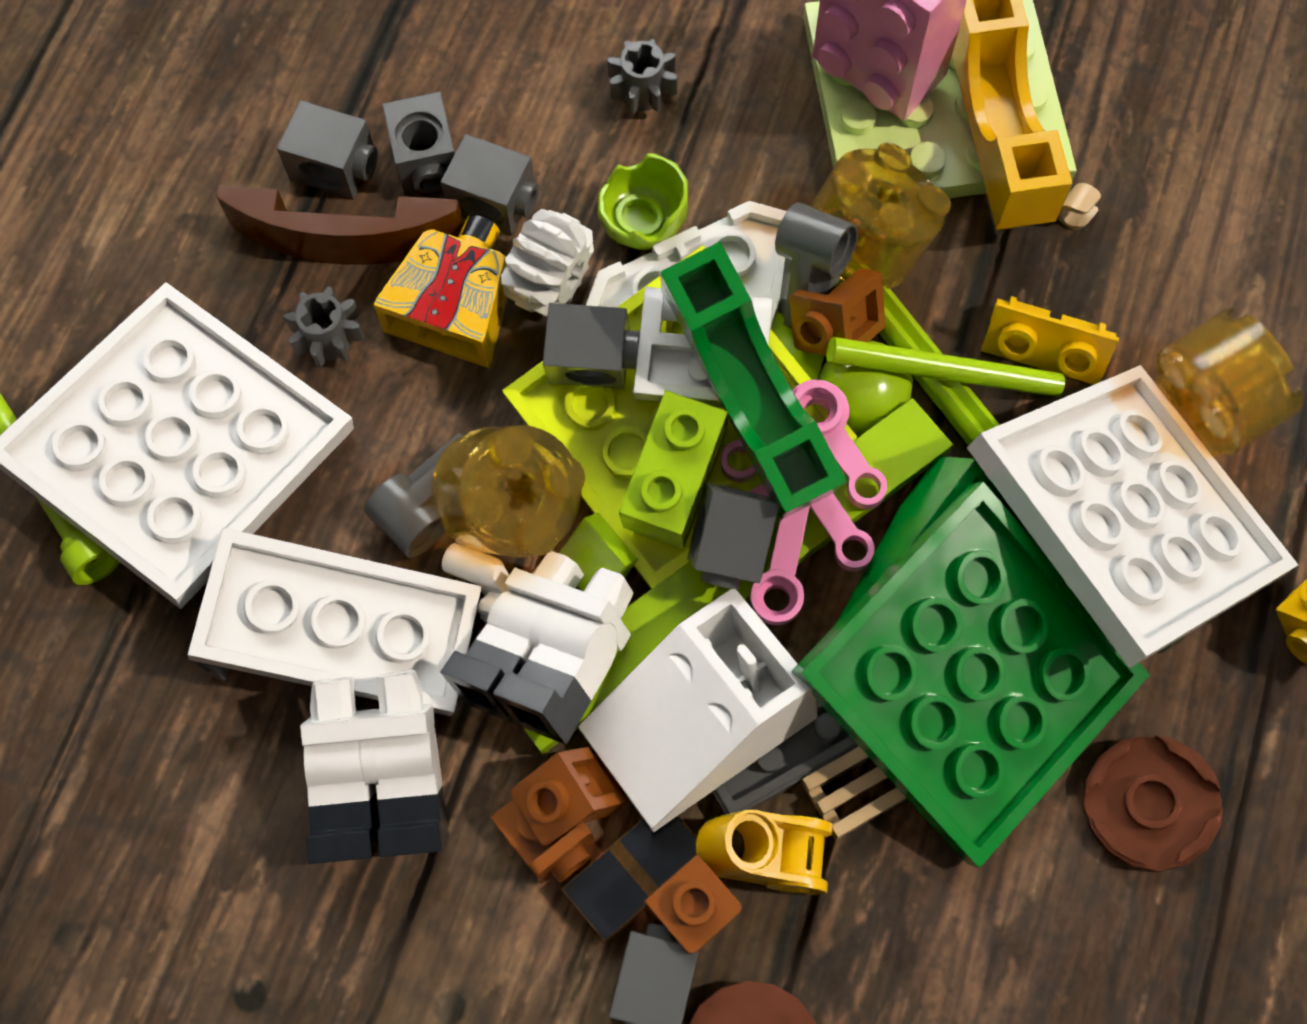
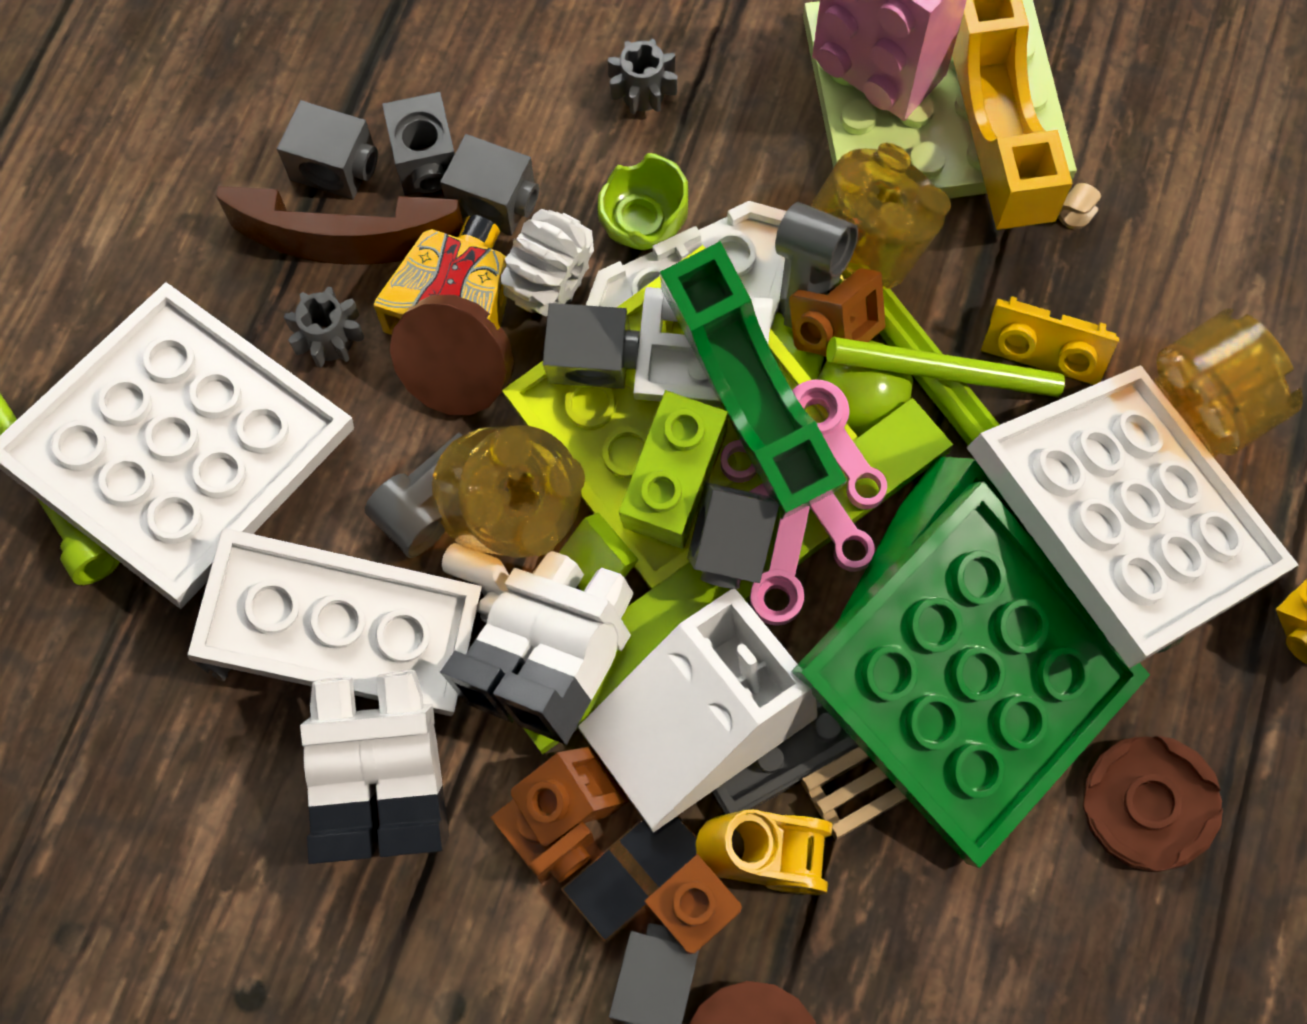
(451, 355): none -> copper tile

